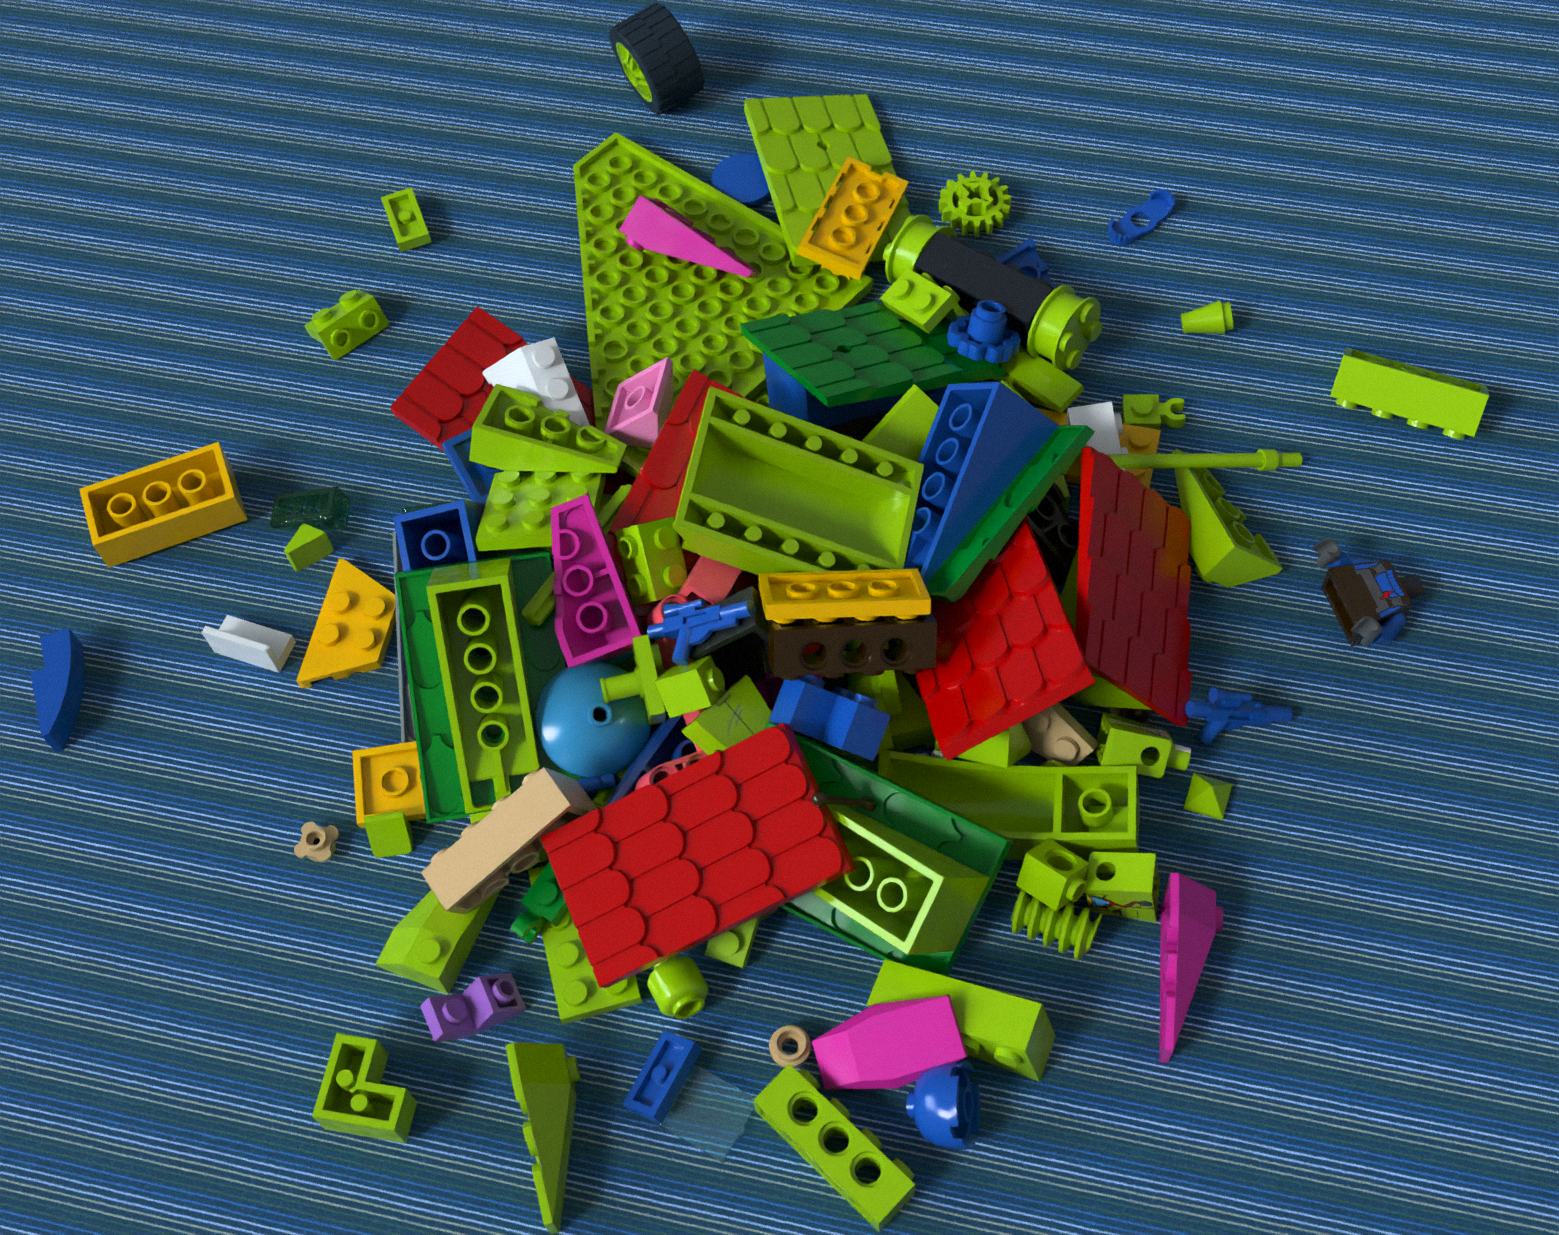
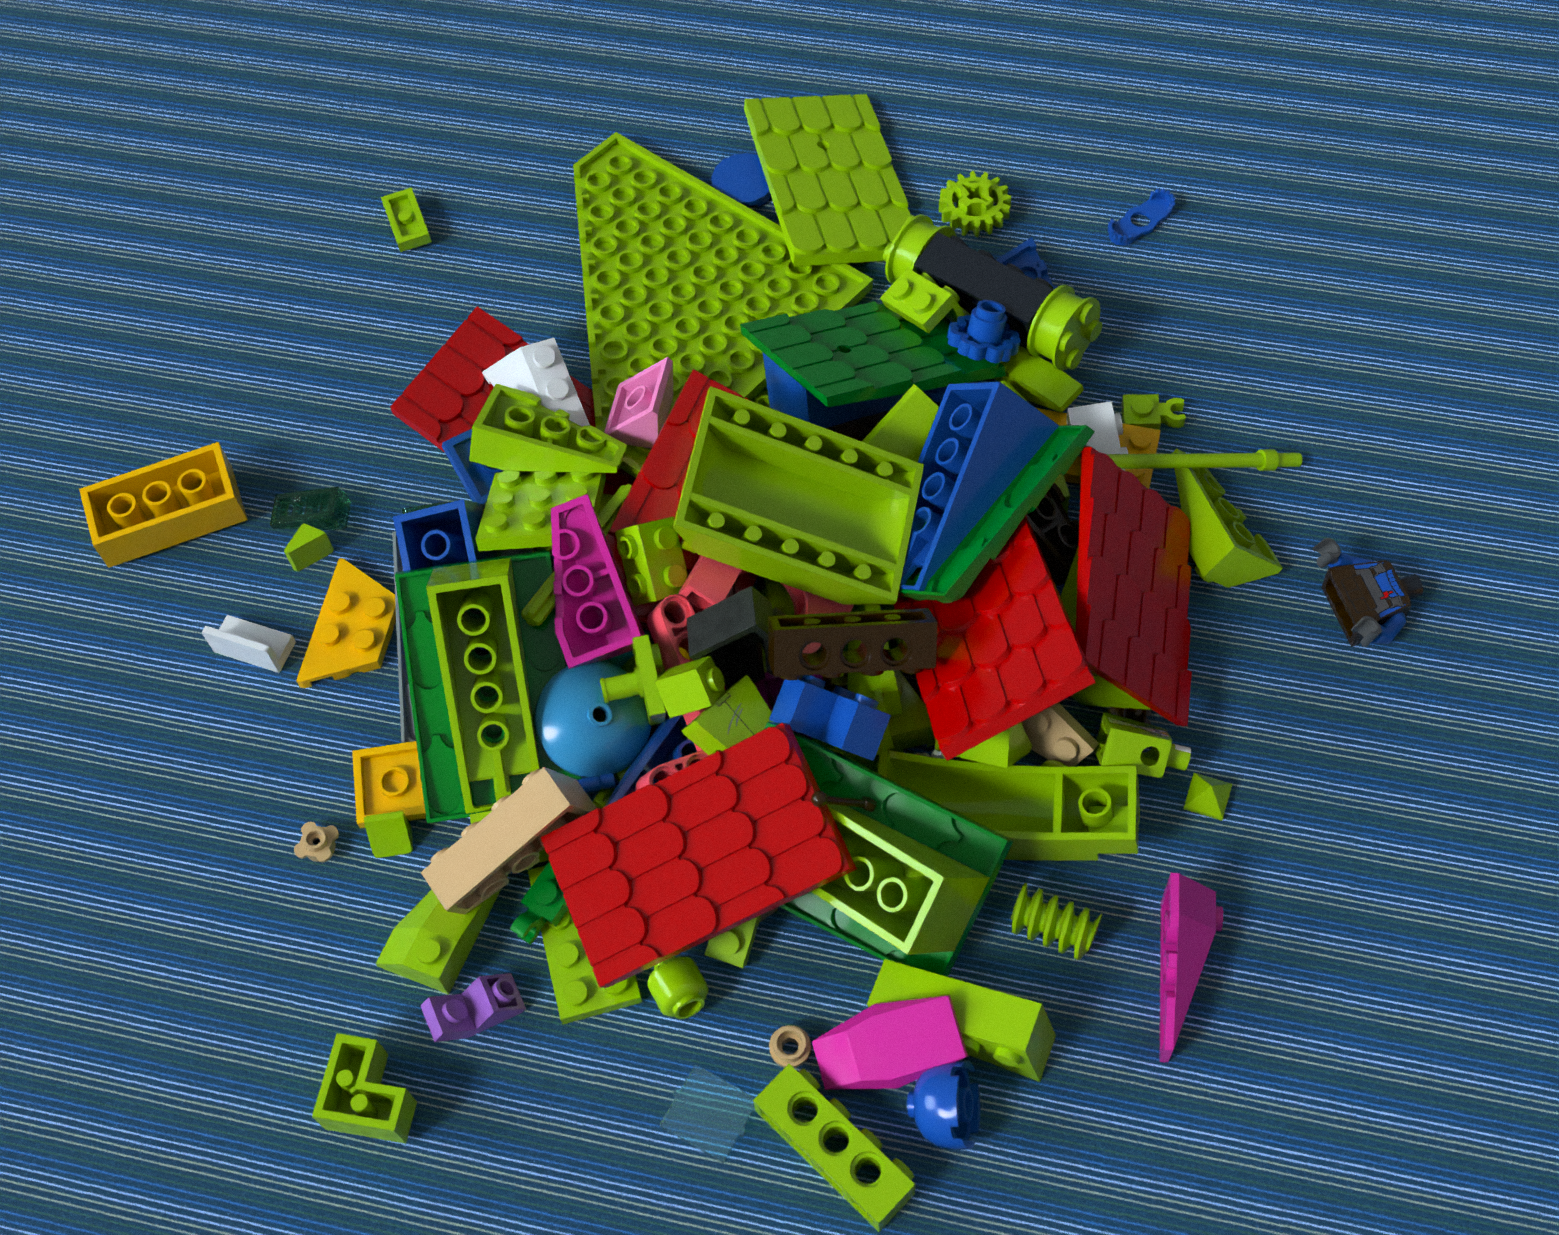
(59, 686): blue slope -> none
(347, 323): lime bracket -> none
(546, 1092): lime wedge -> none
(657, 58): black wheel -> none
(662, 1077): blue plate -> none
(666, 231): dark pink wedge -> none
(695, 625): blue piece -> none
(843, 594): yellow plate -> none
(852, 219): yellow piece -> none
(1053, 874): lime brick -> none
(1123, 884): lime torso -> none
(1208, 319): lime cone -> none
(1232, 710): blue piece -> none
(1410, 393): lime slope -> none

